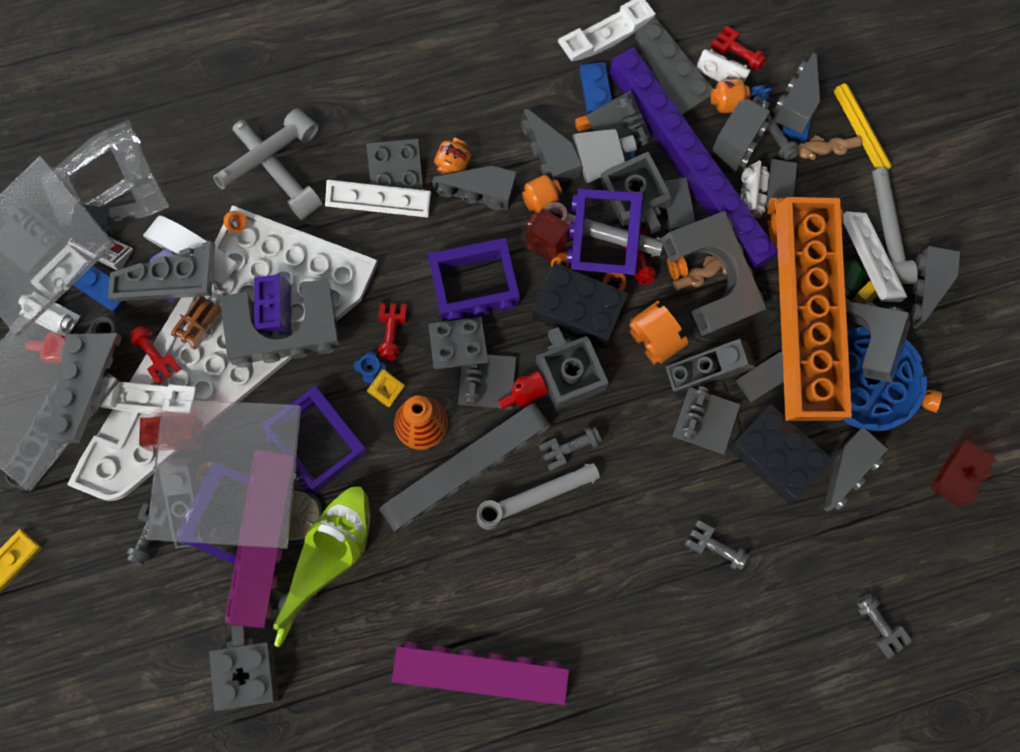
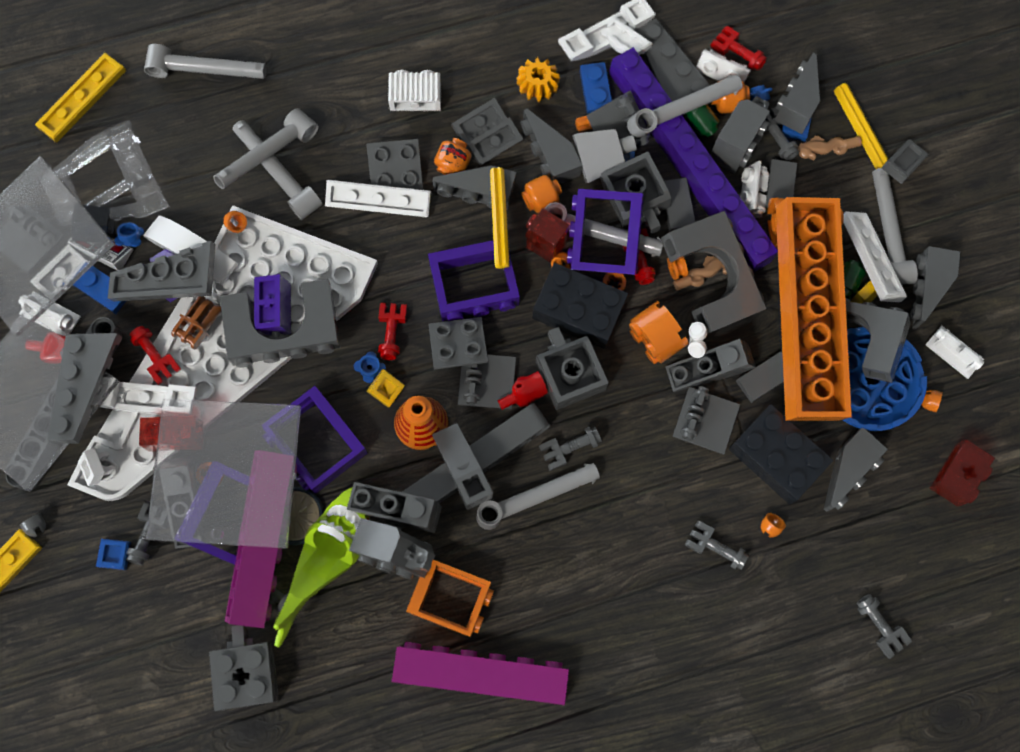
(32, 524): none -> dark grey hinge
(80, 97): none -> yellow tile
(92, 467): none -> white tile
(113, 554): none -> blue tile
(129, 235): none -> blue plate
(160, 61): none -> light grey piece
(391, 549): none -> dark grey hinge
(395, 507): none -> dark grey slope
(414, 91): none -> white brick
(423, 586): none -> orange window
(463, 466): none -> dark grey slope
(487, 131): none -> dark grey slope
(499, 218): none -> yellow axle
(538, 79): none -> light orange gear
(624, 38): none -> white tile
(683, 105): none -> light grey piece
(696, 344): none -> white piece
(703, 121): none -> dark green brick
(772, 525): none -> orange hinge
(905, 161): none -> dark grey tile
(955, 352): none -> white hinge

